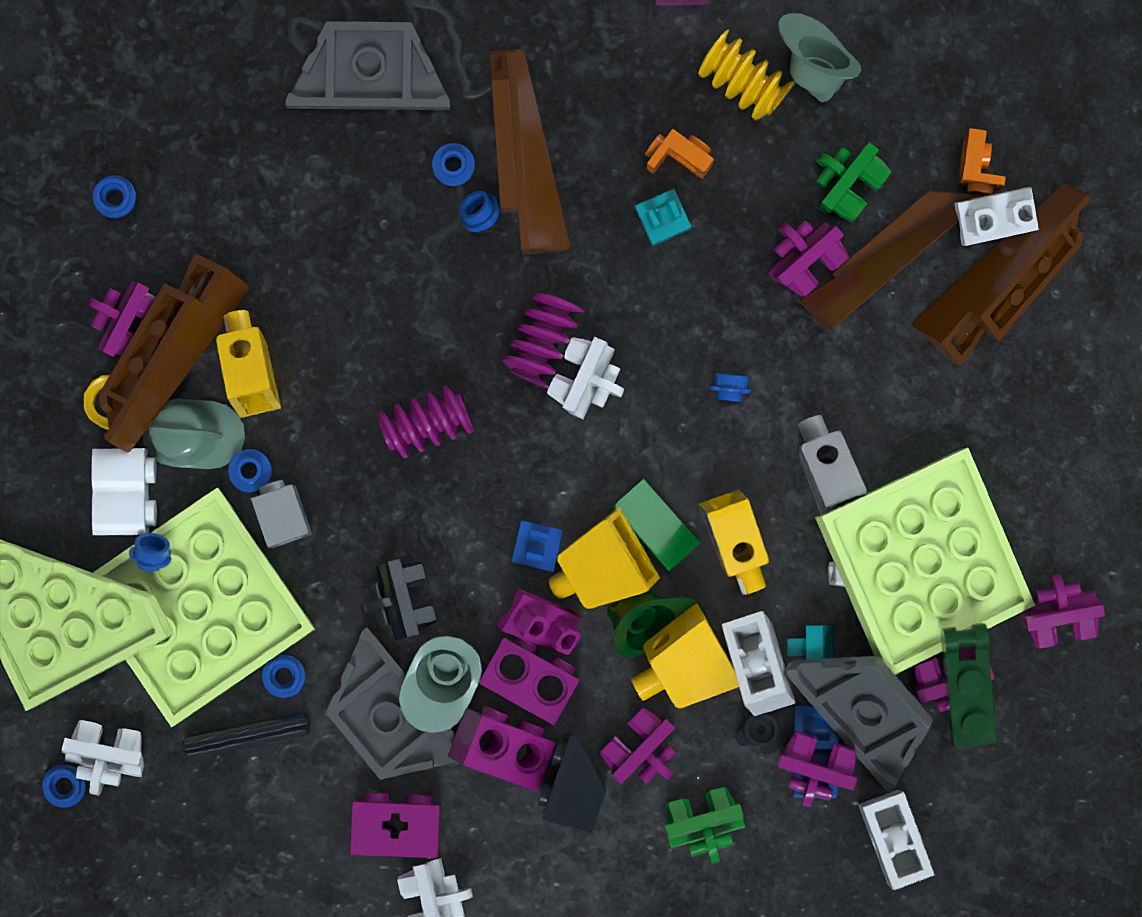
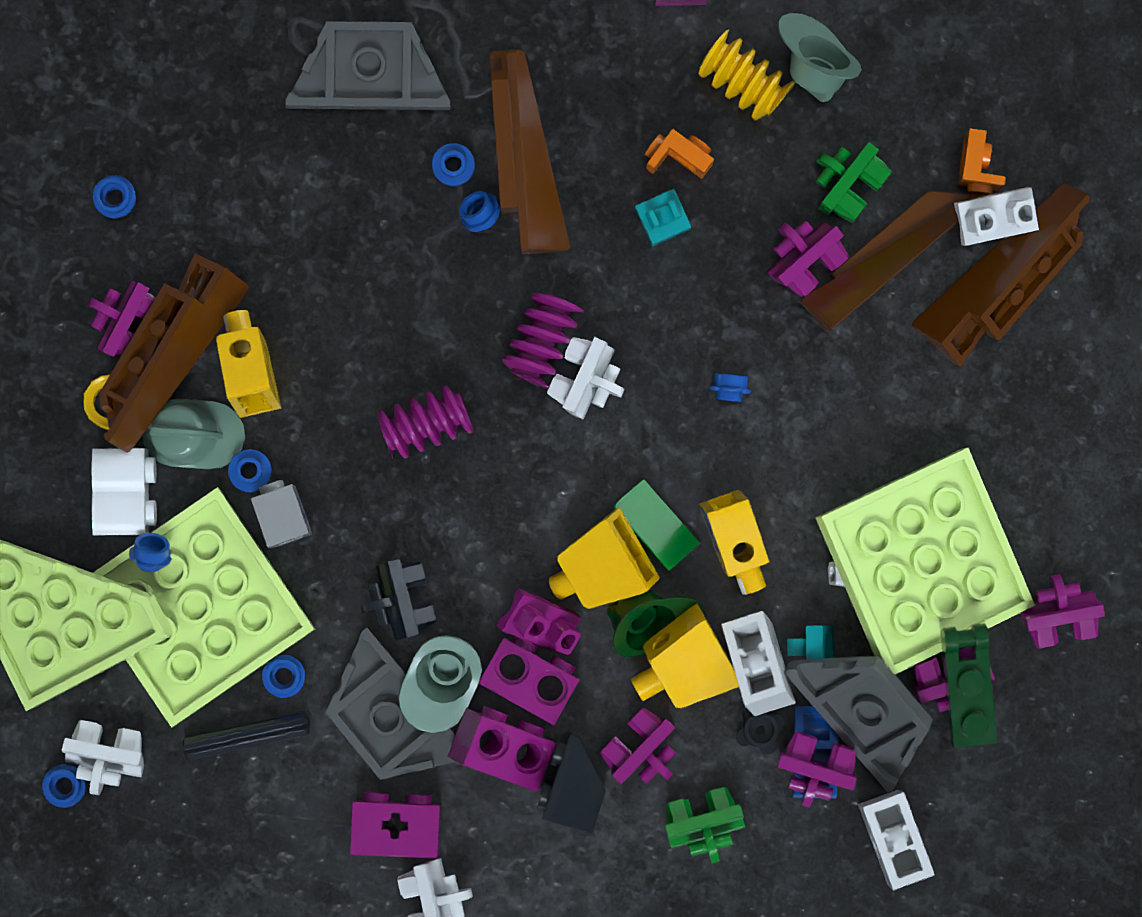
(537, 546): blue tile -> none
(834, 482): light grey torso -> none

